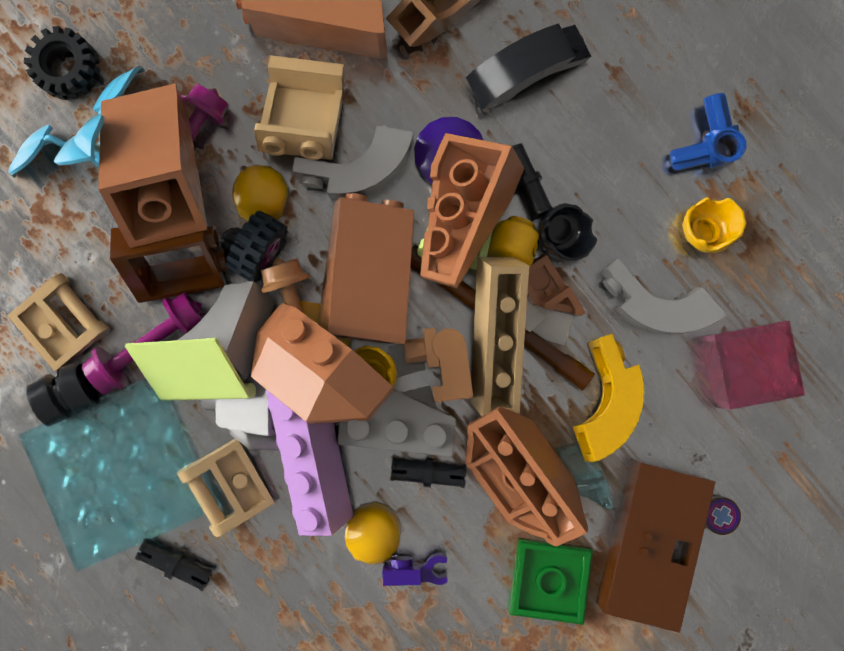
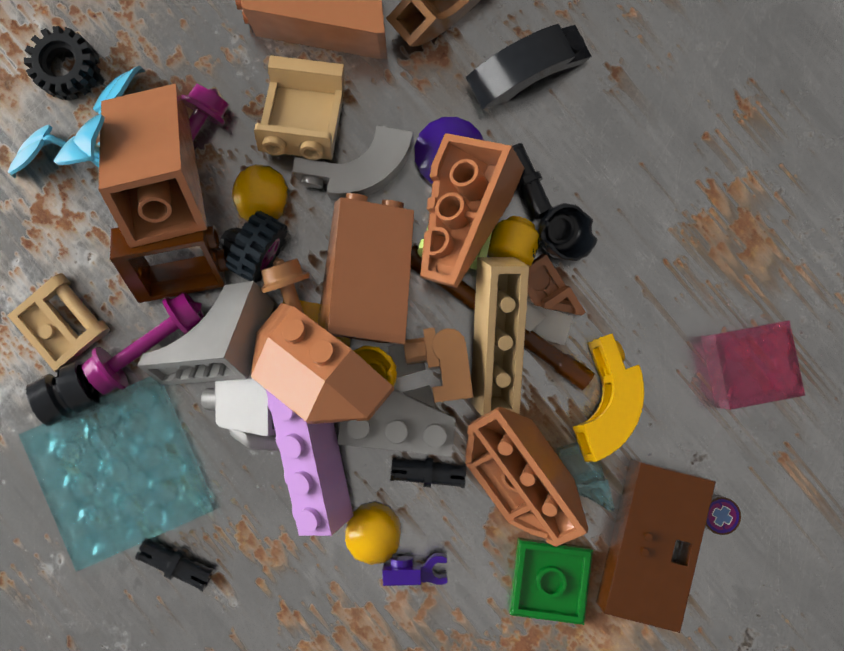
(189, 370): yellowish green piece -> none
(238, 481): tan plate -> none
(656, 315): light grey arch -> none
(714, 225): yellow hair -> none
(720, 128): blue axle -> none

